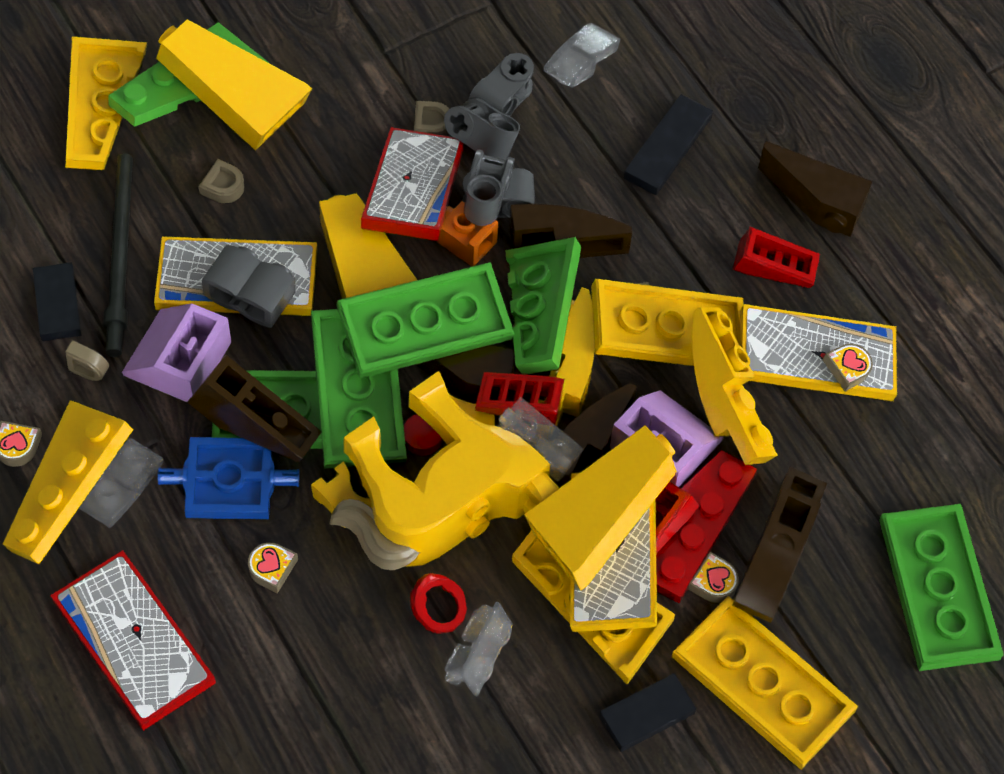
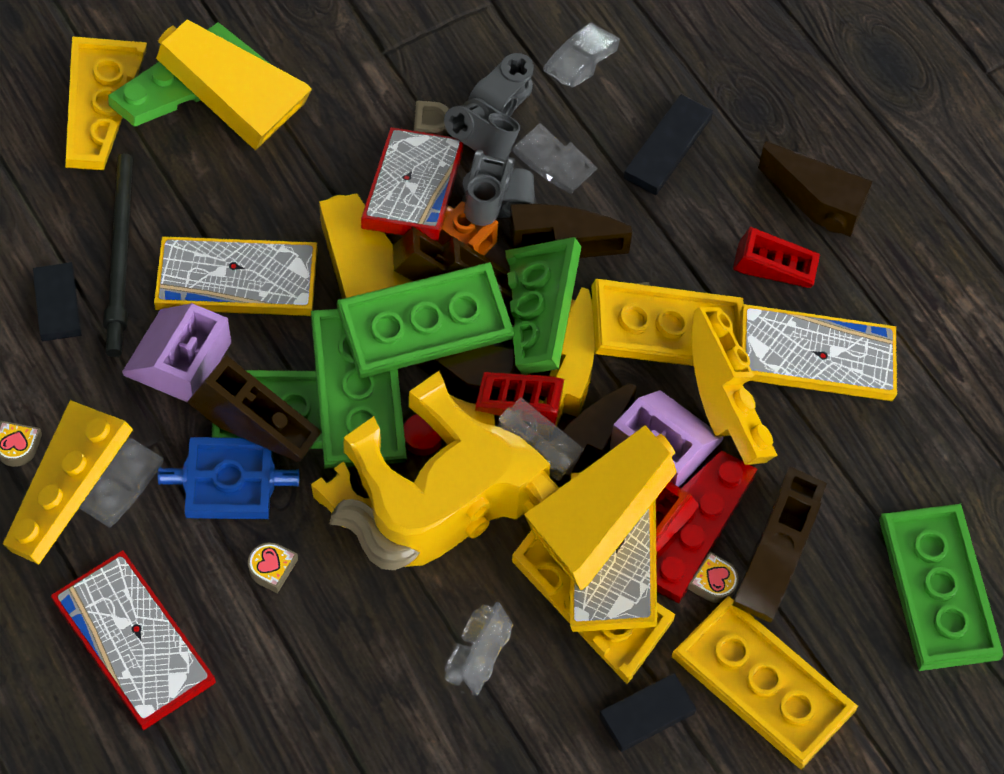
(86, 362): dark tan tile -> none
(222, 183): dark tan tile -> none
(249, 285): dark grey brick -> none
(418, 602): red piece -> none
(421, 257): none -> dark brown slope
(548, 157): none -> clear slope
(849, 365): tile -> none

